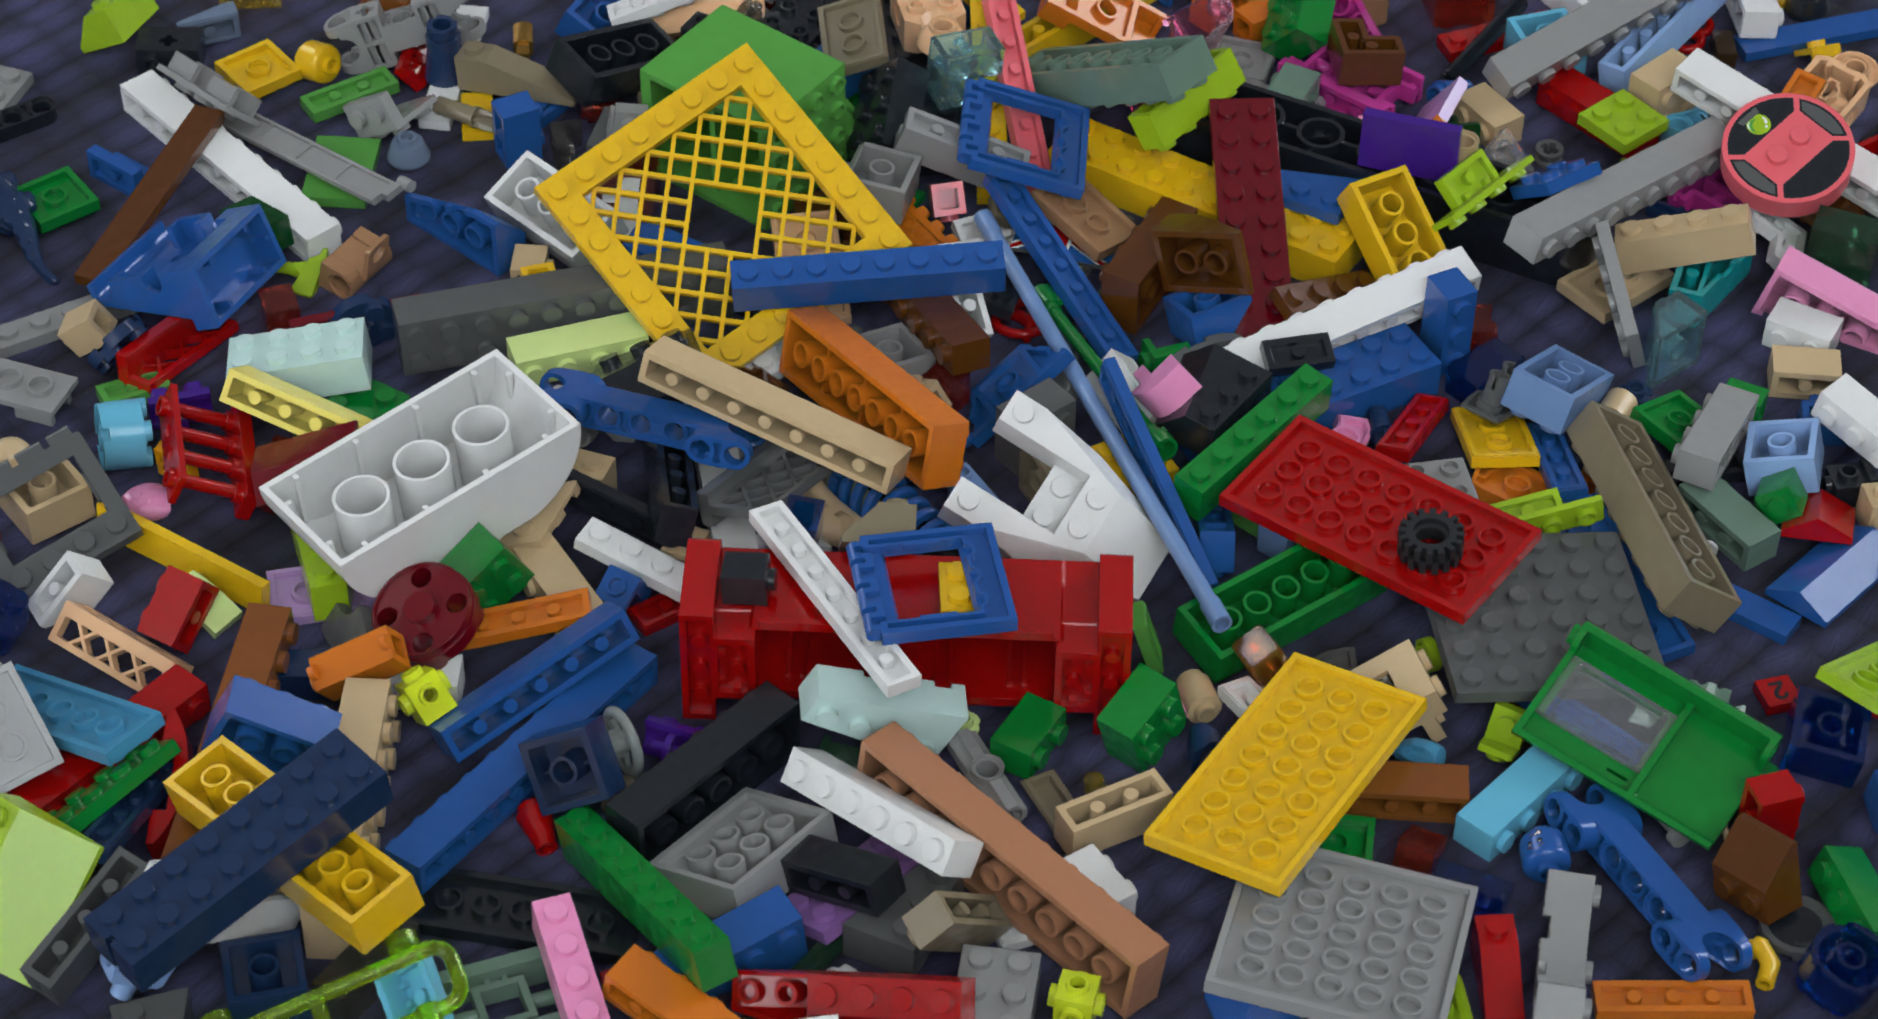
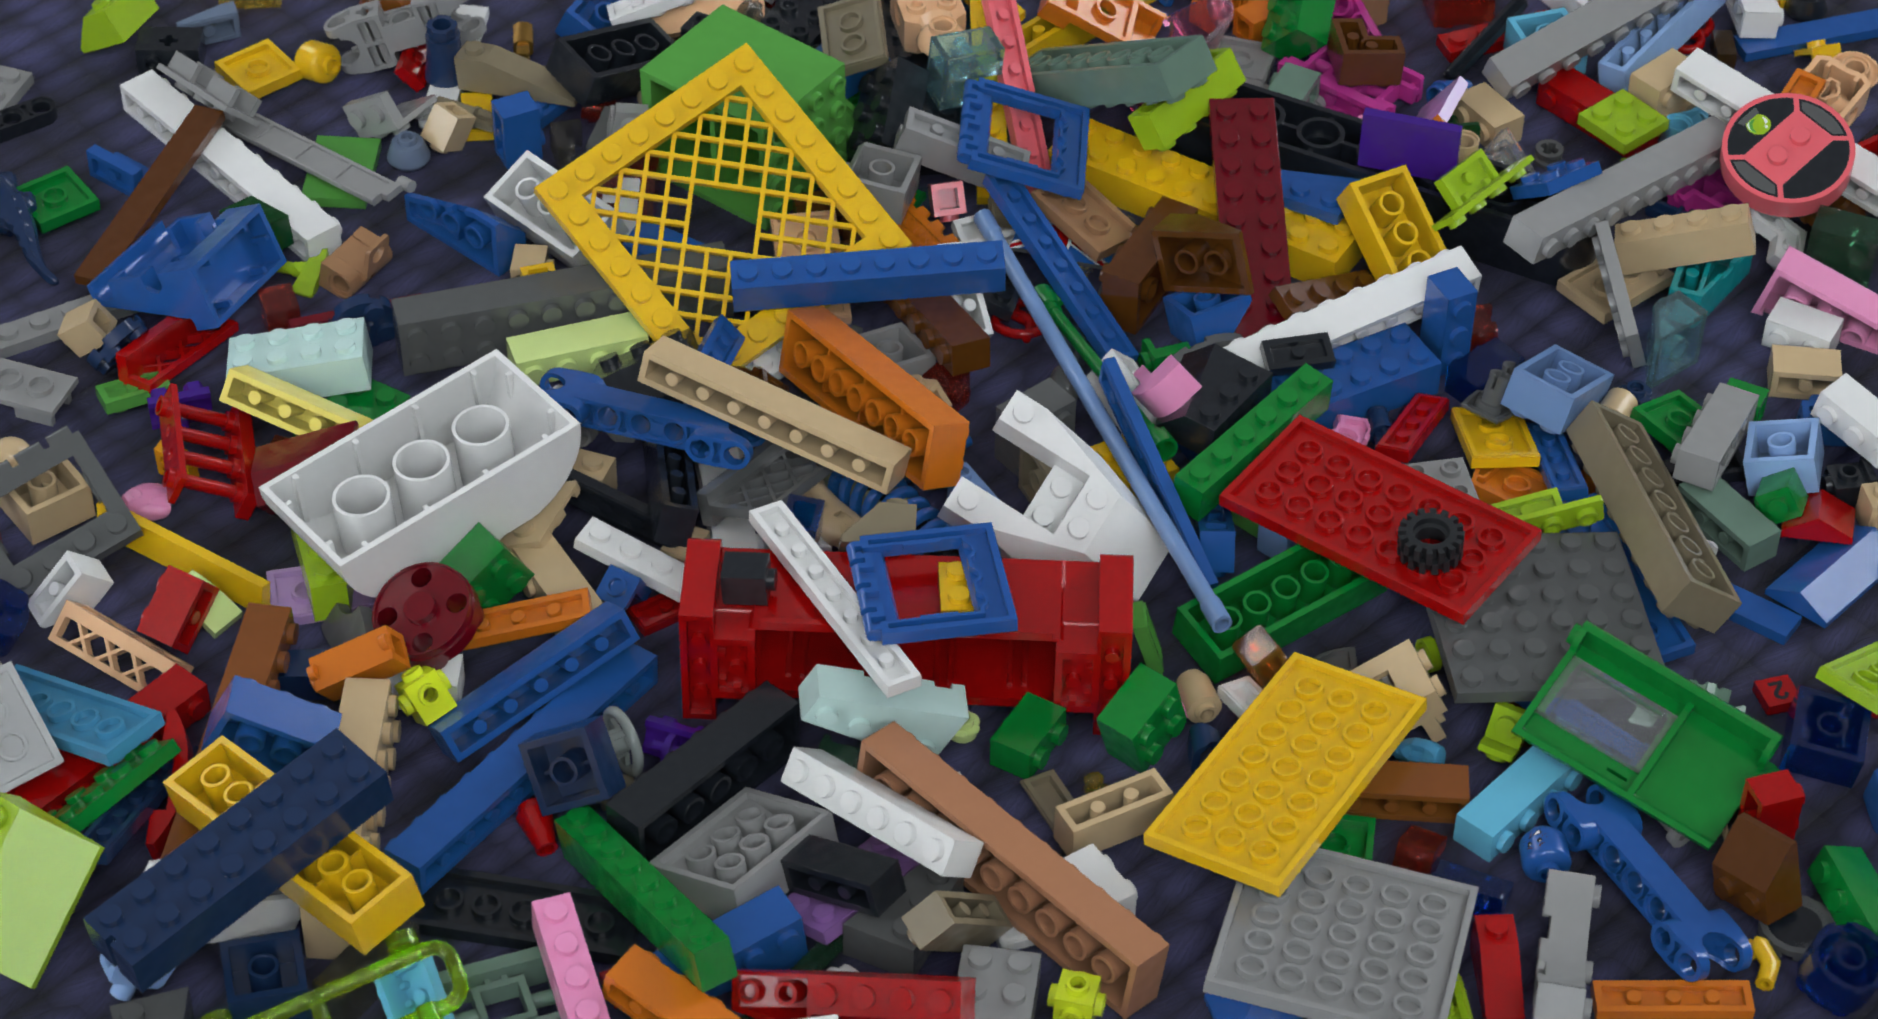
(67, 950): dark grey brick -> none
(123, 434): medium azure brick -> none
(329, 100): bright green plate -> none
(447, 127): none -> tan brick
(721, 340): none -> blue plate
(985, 771): light grey piece -> none
(1019, 372): blue wing -> none

